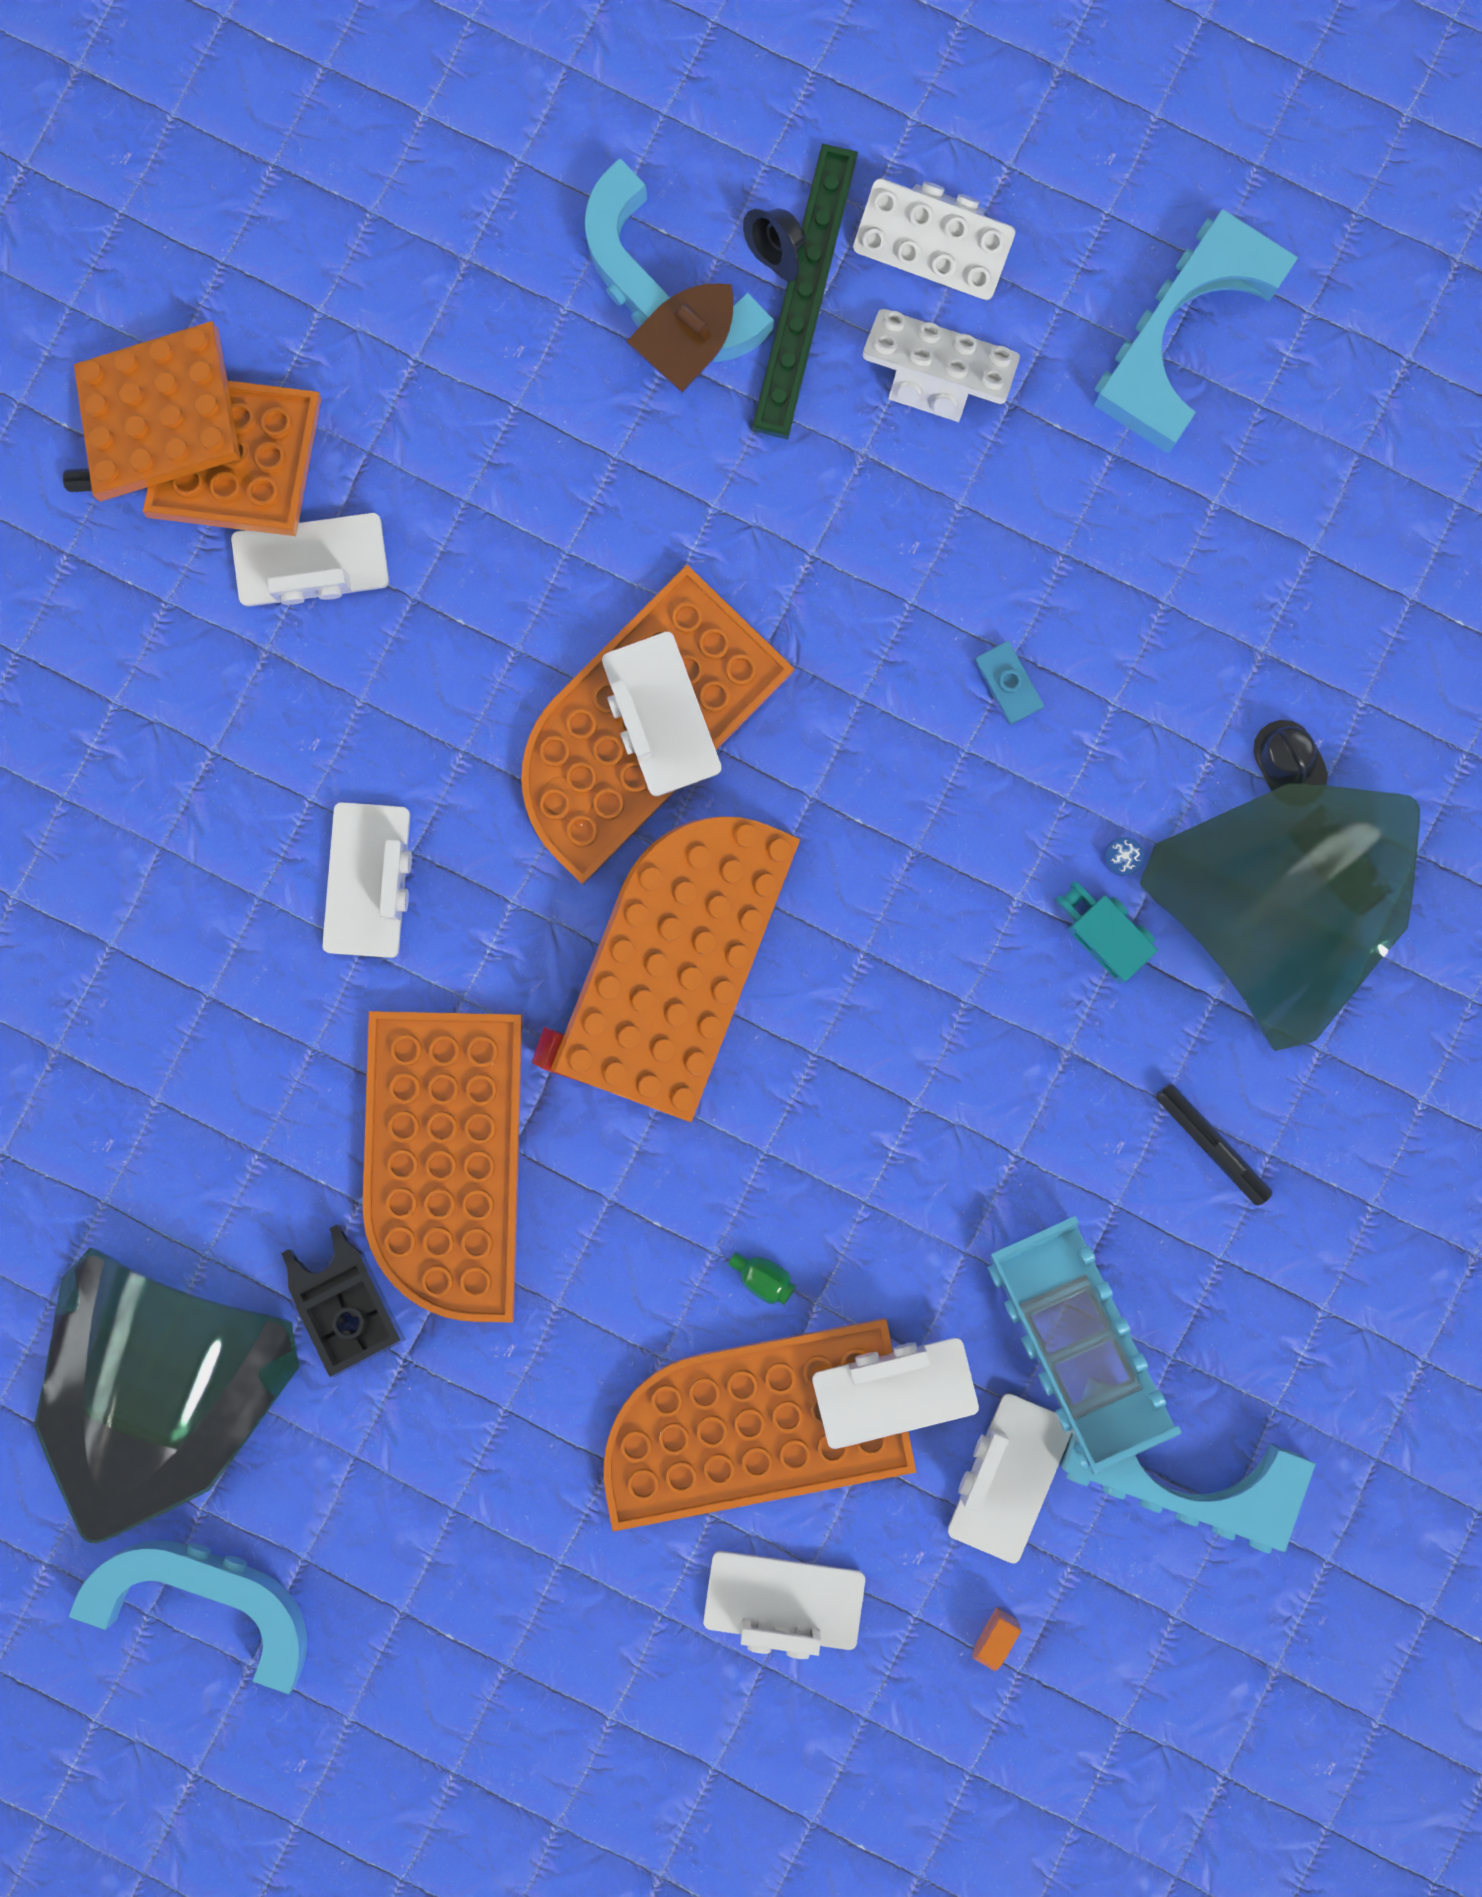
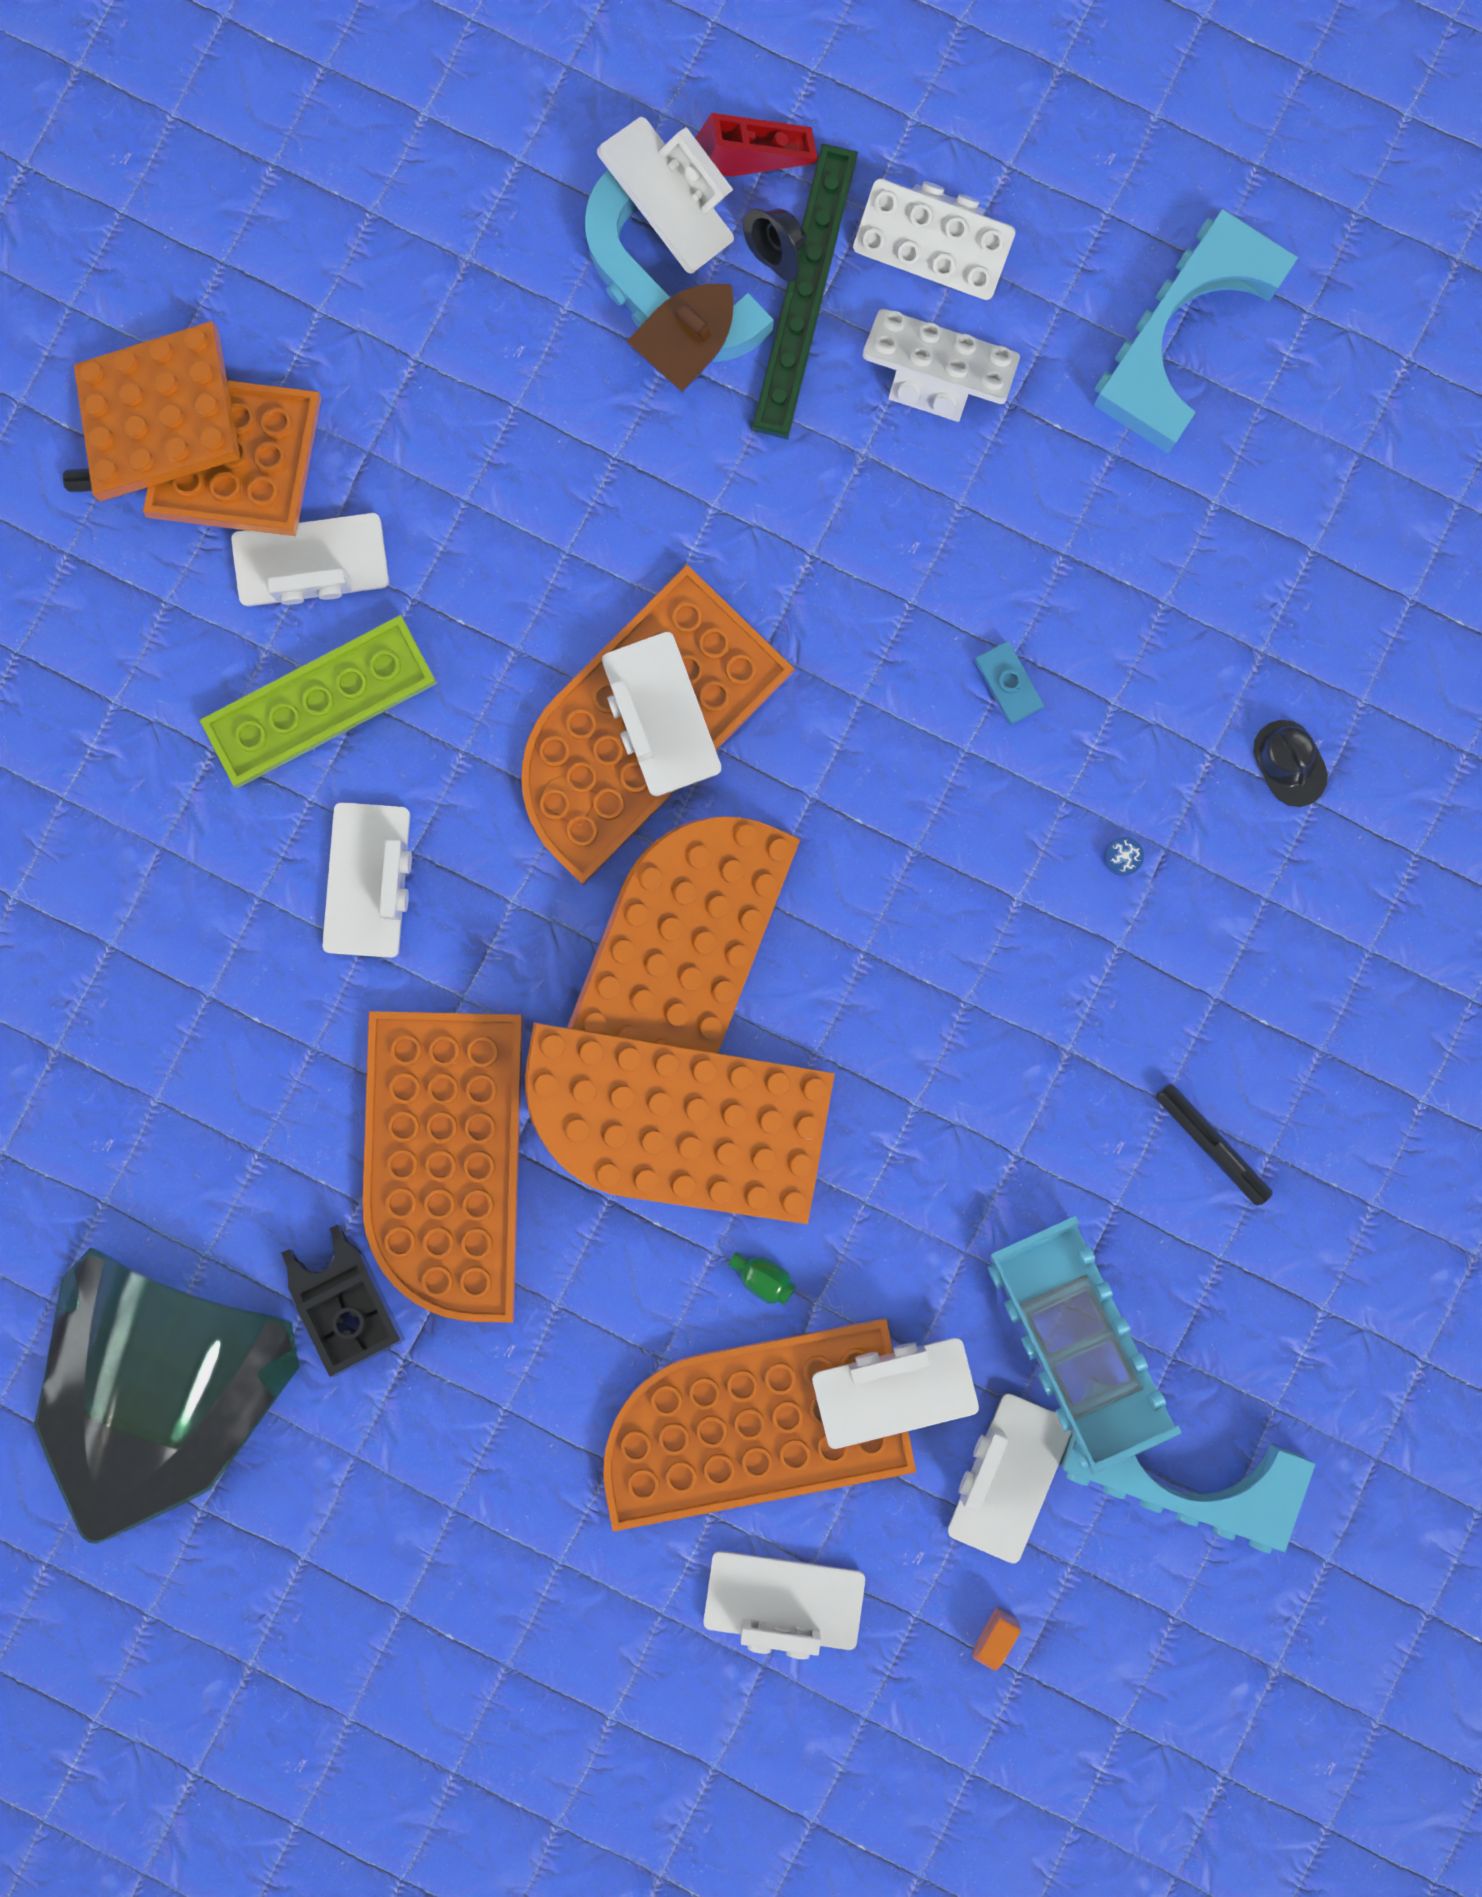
(212, 1577): medium azure arch -> none
(318, 701): none -> lime plate
(672, 188): none -> white bracket
(678, 1122): none -> orange plate
(755, 145): none -> red slope
(1108, 933): teal brick -> none
(1294, 897): windscreen -> none

